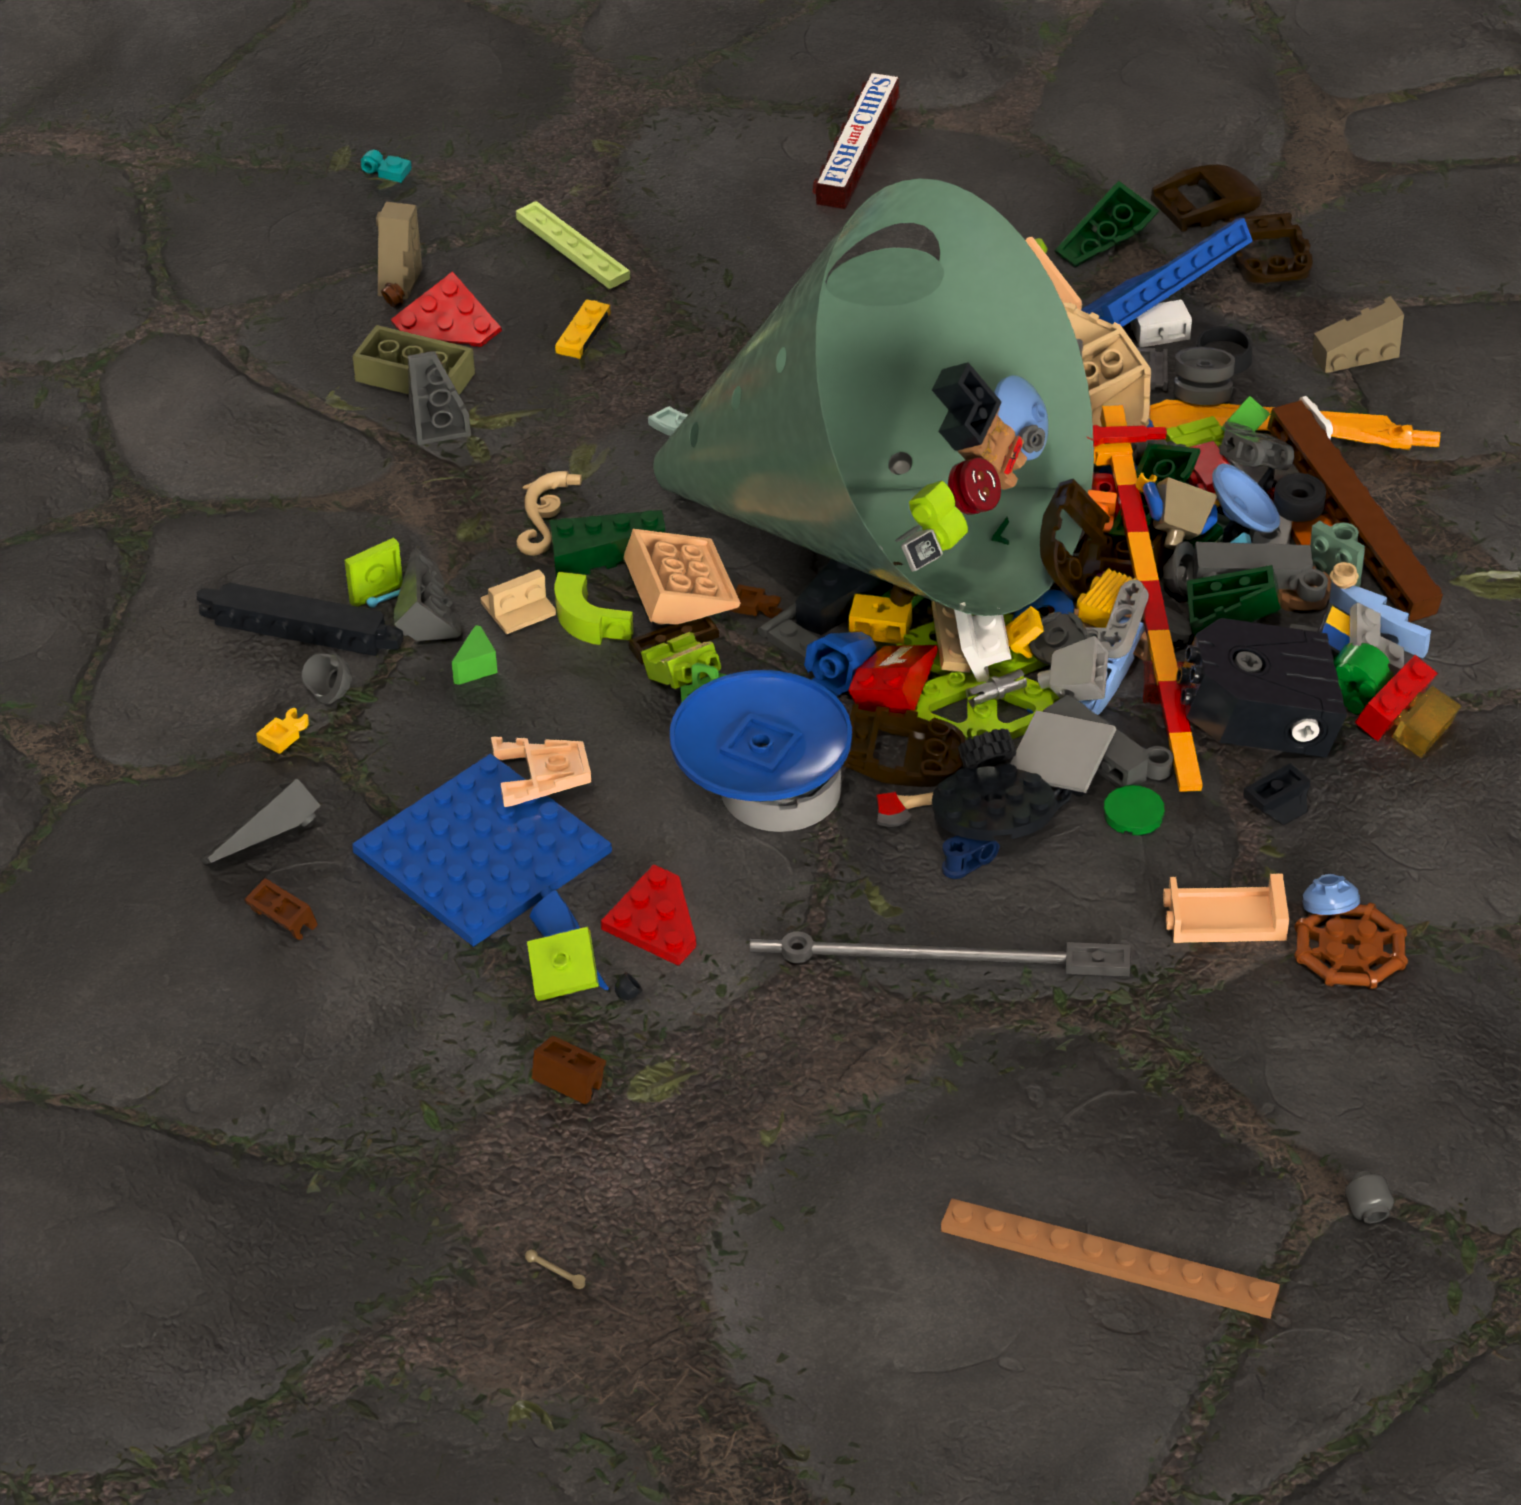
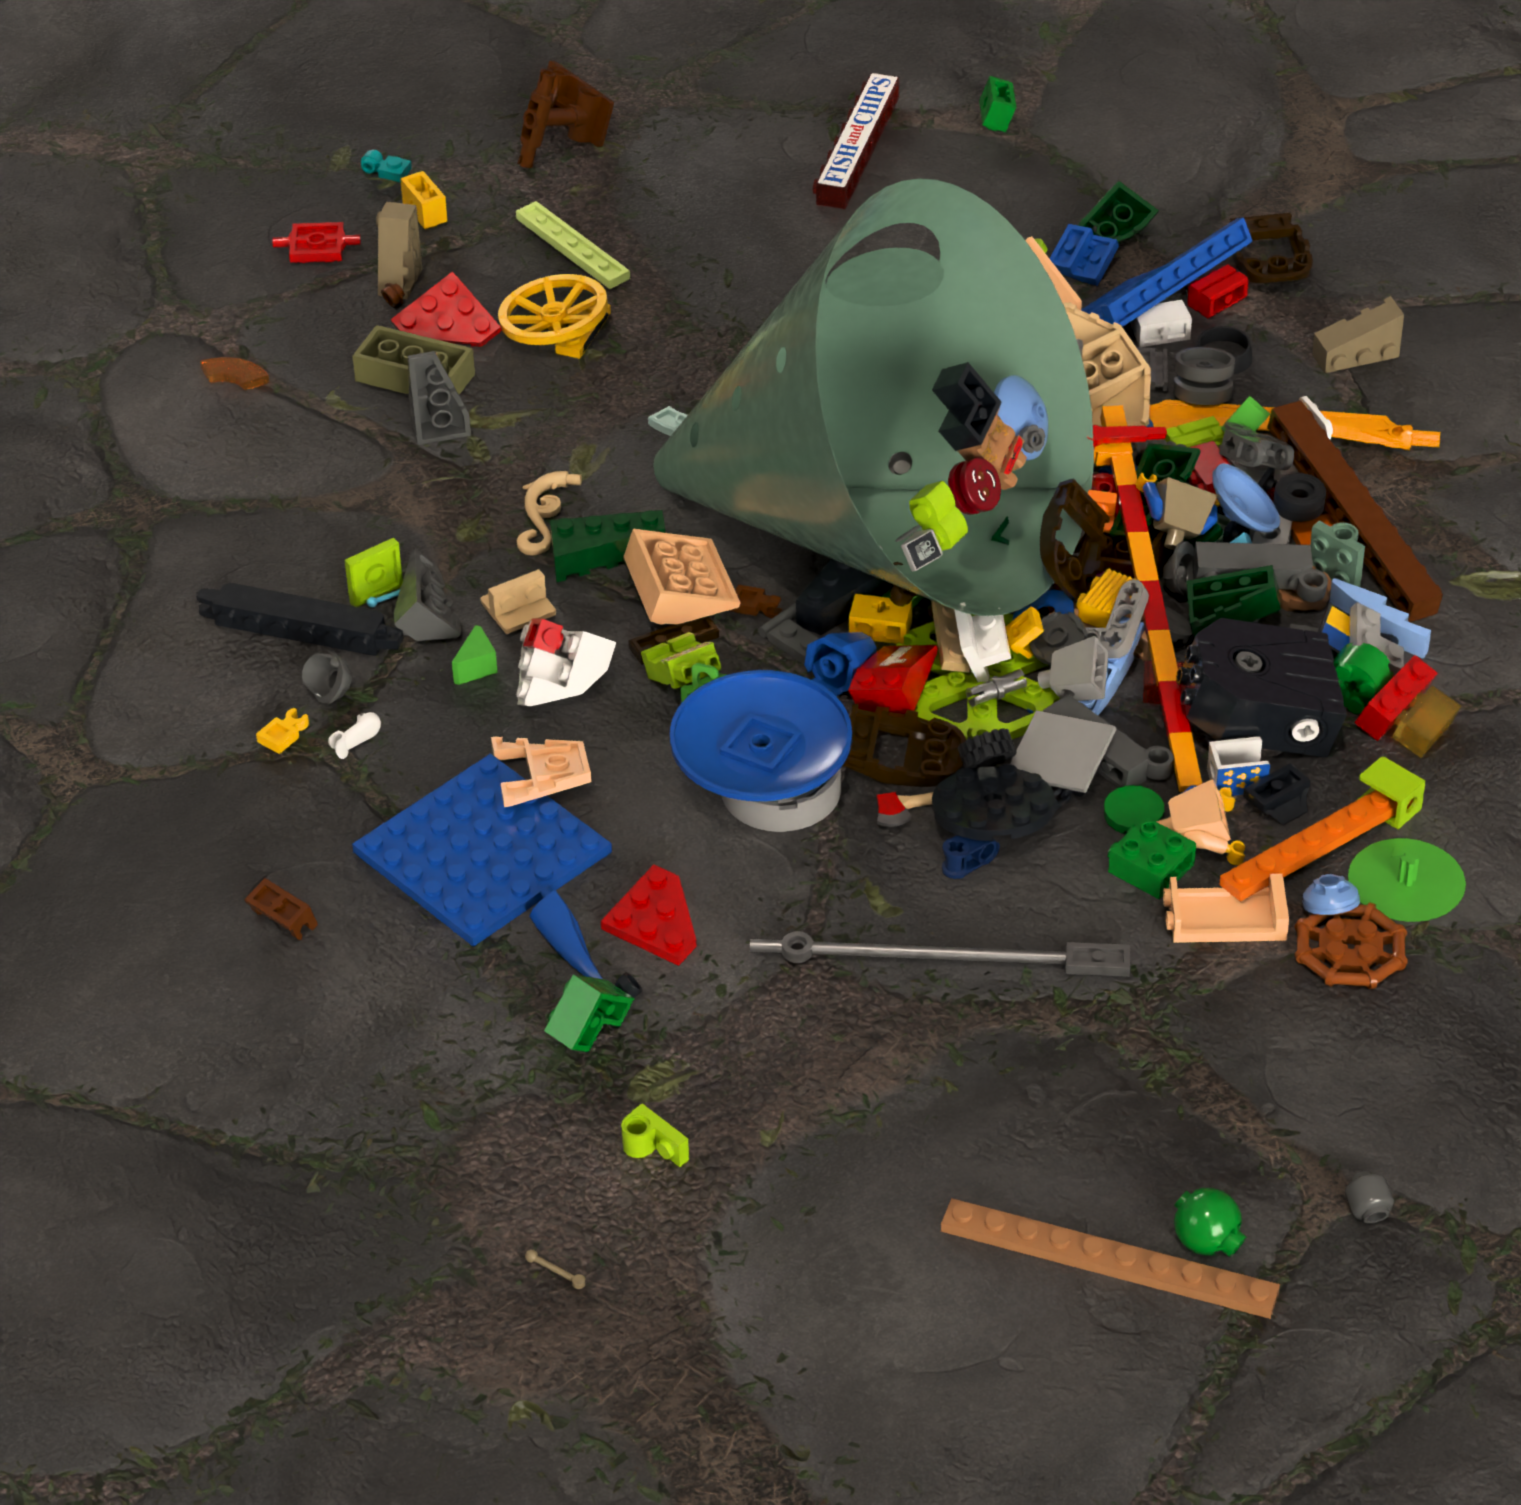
(234, 371): none -> clear orange tile
(276, 813): dark grey wedge -> none
(316, 242): none -> red plate
(364, 729): none -> white piece
(429, 200): none -> yellow brick
(544, 635): none -> brick
(554, 314): none -> yellow wheel
(560, 101): none -> reddish brown plate
(562, 963): lime plate -> none
(566, 672): none -> white brick
(567, 1069): reddish brown hinge -> none
(584, 619): lime arch -> none
(584, 1009): none -> green brick
(646, 1131): none -> lime plate
(997, 104): none -> green brick
(1083, 254): none -> blue slope
(1151, 856): none -> green brick
(1202, 818): none -> light nougat torso
(1208, 1222): none -> green brick
(1217, 291): none -> red brick
(1234, 188): dark brown slope -> none
(1236, 763): none -> white piece
(1309, 844): none -> orange plate
(1344, 575): tan plate -> none
(1396, 784): none -> lime piece
(1407, 879): none -> bright green piece

